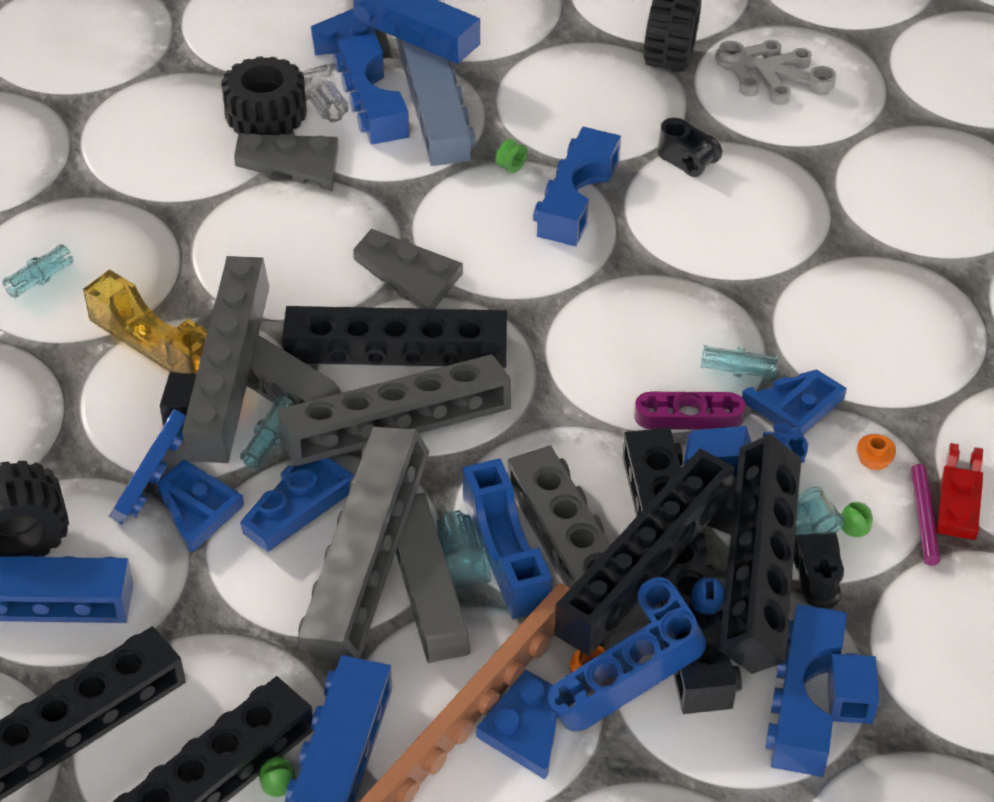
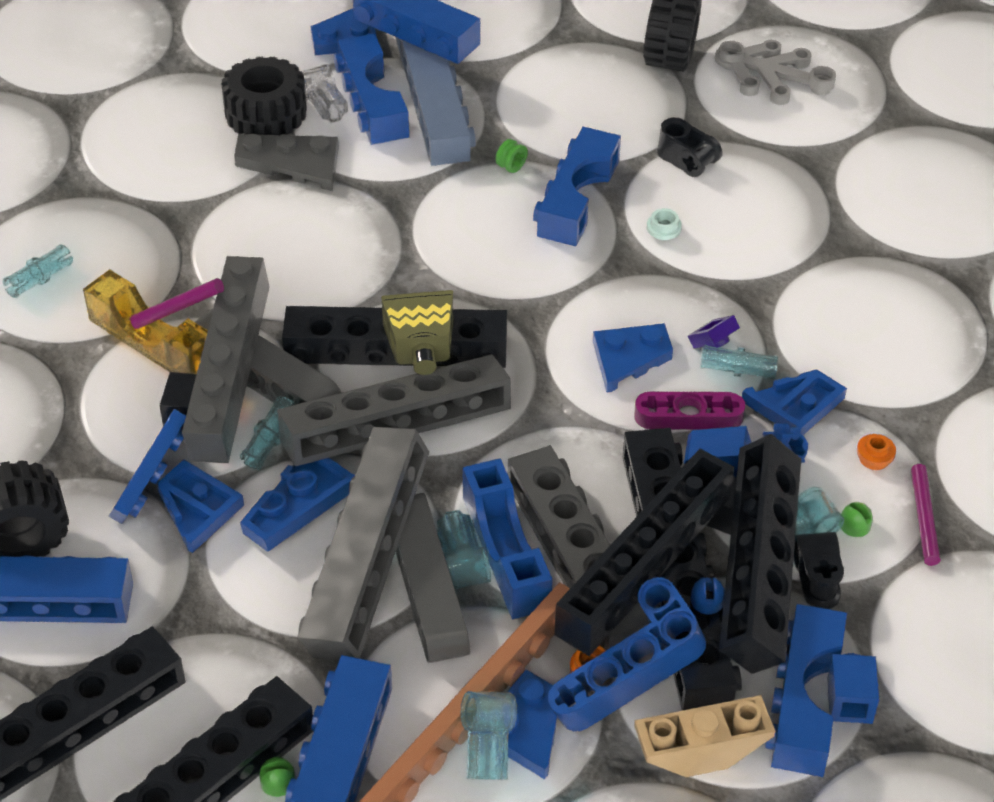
(177, 303): none -> magenta bar
(410, 268): dark grey wing -> none
(419, 328): none -> olive torso
(488, 720): none -> clear light blue piece
(630, 352): none -> blue wing
(664, 224): none -> light aqua plate
(705, 736): none -> tan slope
(714, 332): none -> dark purple plate
(960, 495): red hinge -> none

